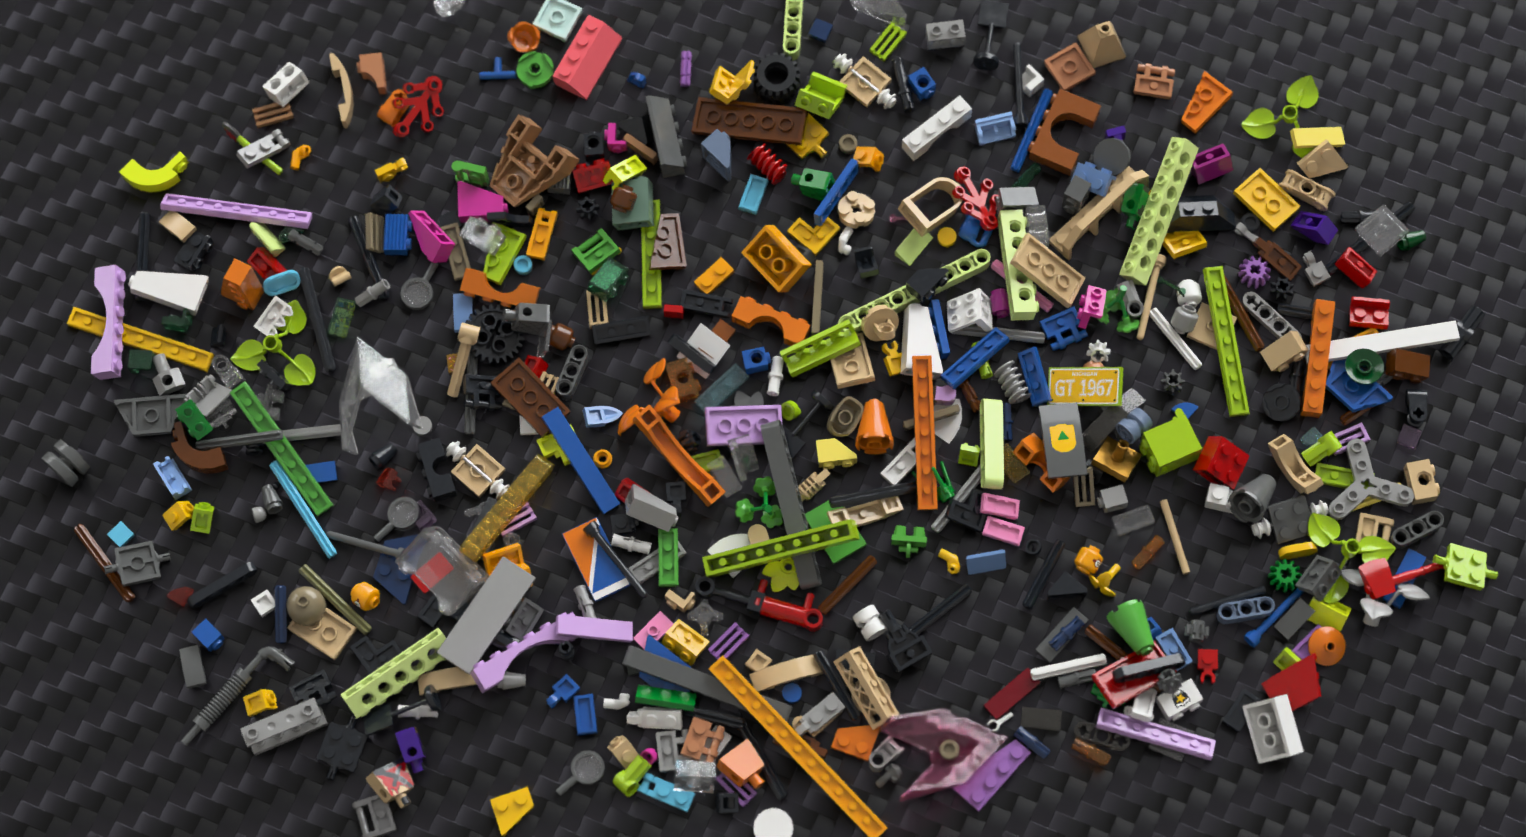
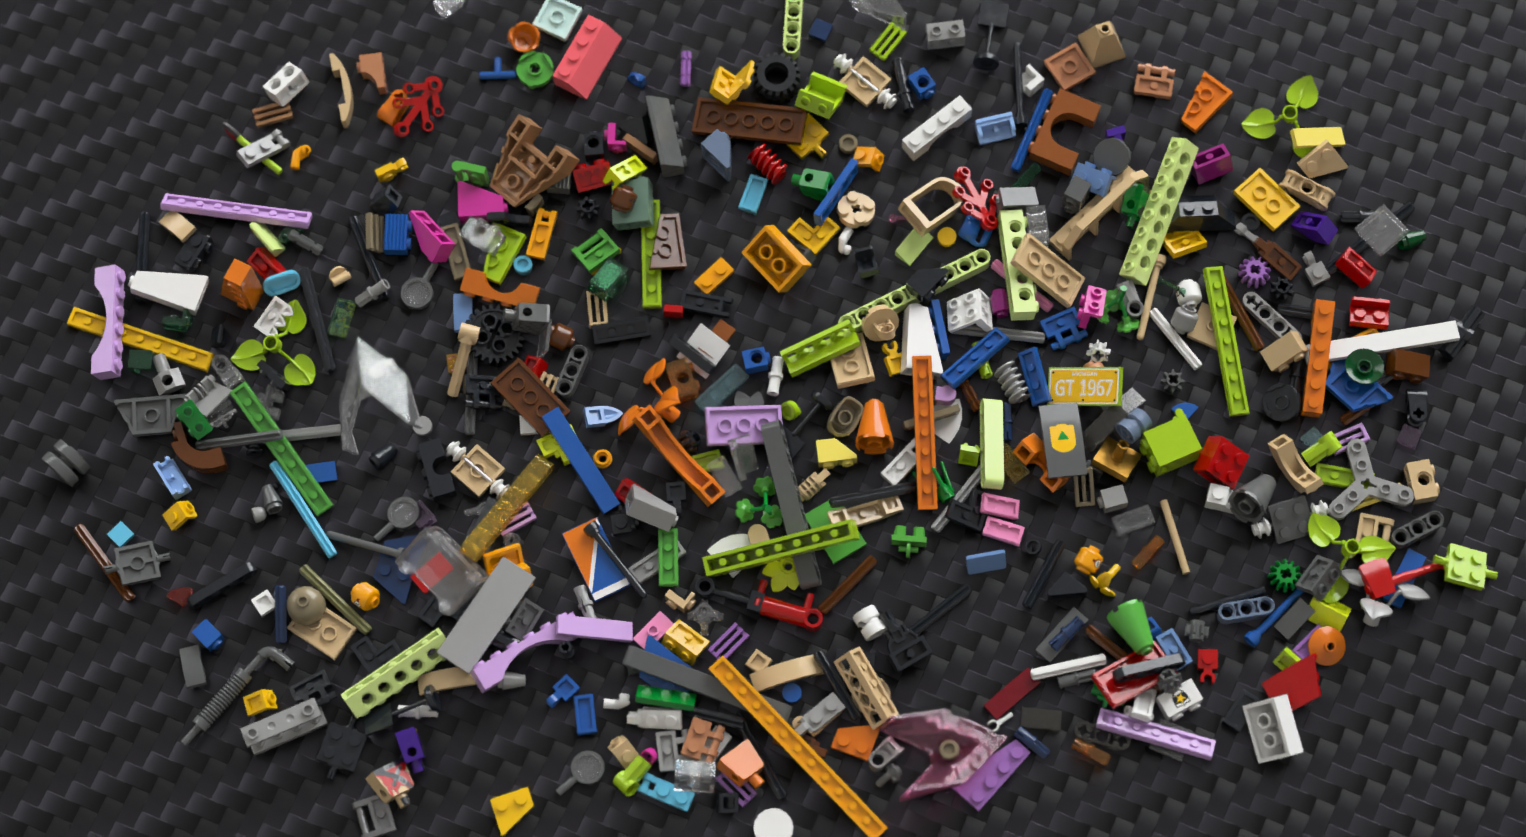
(154, 179): neon yellow arch -> none
(202, 517): lime bracket -> none
(387, 477): clear red tile -> none
(631, 544): white pin -> none
(750, 313): orange arch -> none
(817, 297): dark tan tile -> none
(951, 559): yellow arm -> none
(1297, 550): yellow tile -> none

